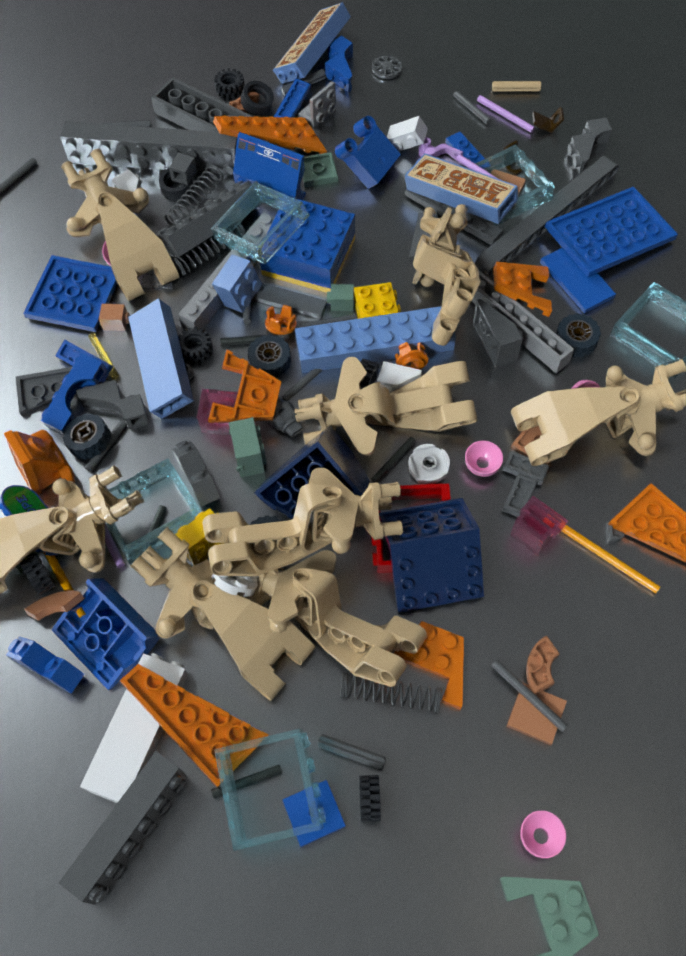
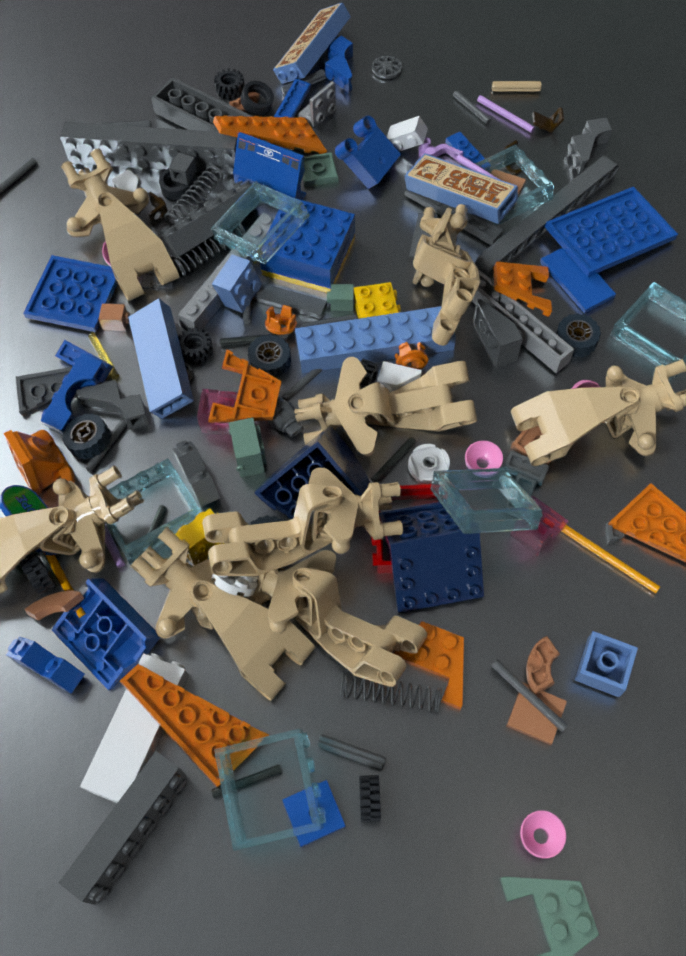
(159, 205): none -> dark brown bracket
(523, 516): none -> clear light blue window
(606, 664): none -> medium blue brick

